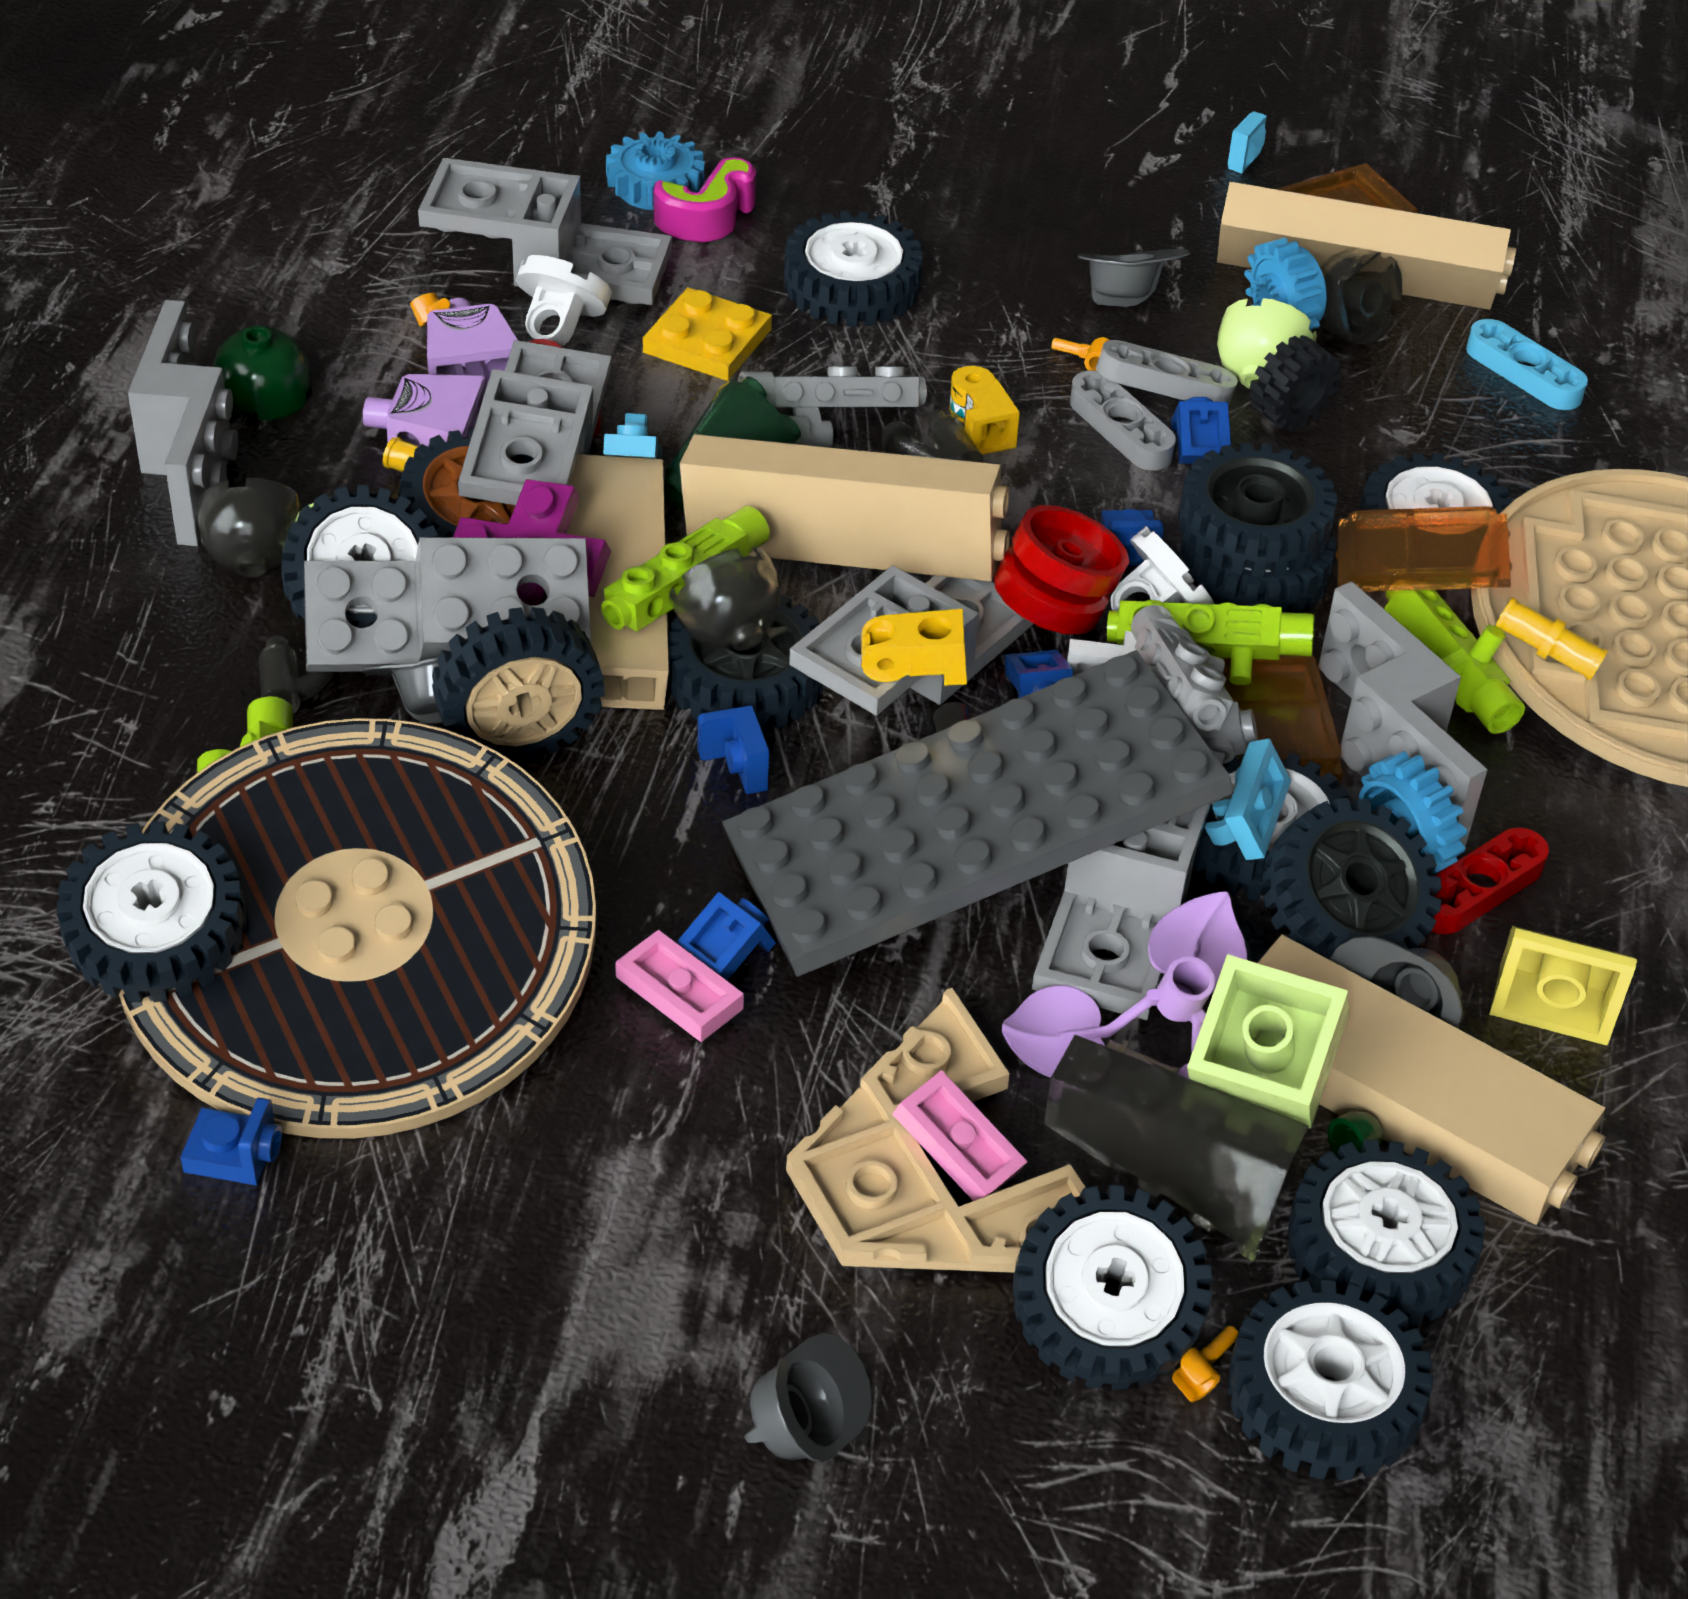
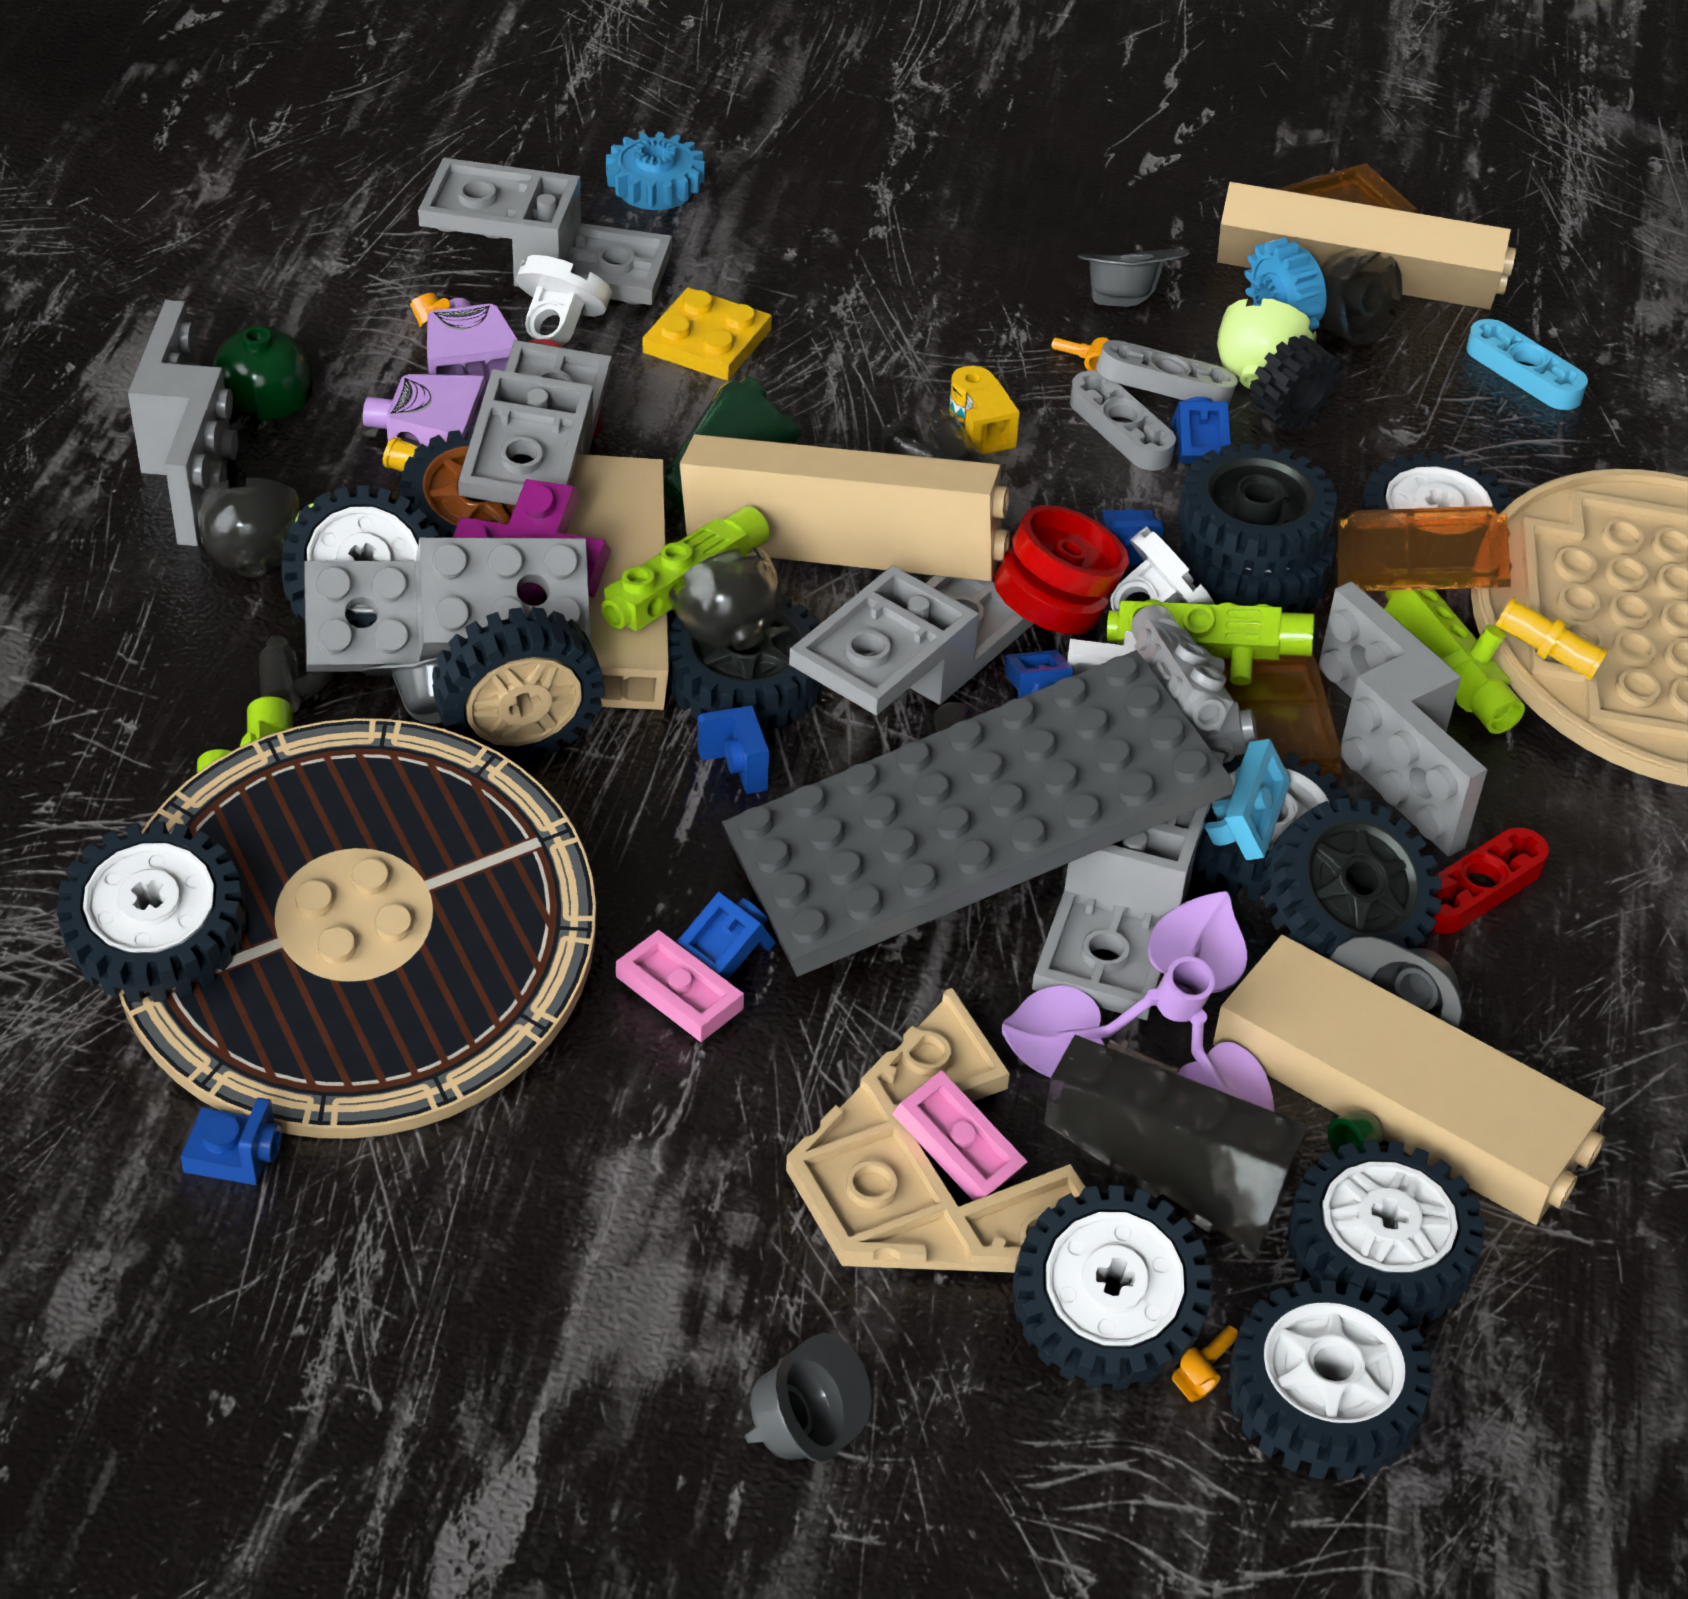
(633, 439): medium azure plate -> none
(712, 210): dark pink animal -> none
(838, 389): light grey piece -> none
(853, 268): black wheel -> none
(915, 646): yellow leg -> none
(1247, 141): medium azure tile -> none
(1270, 1038): yellowish green brick -> none
(1421, 800): dark azure gear -> none
(1561, 985): light yellow slope -> none

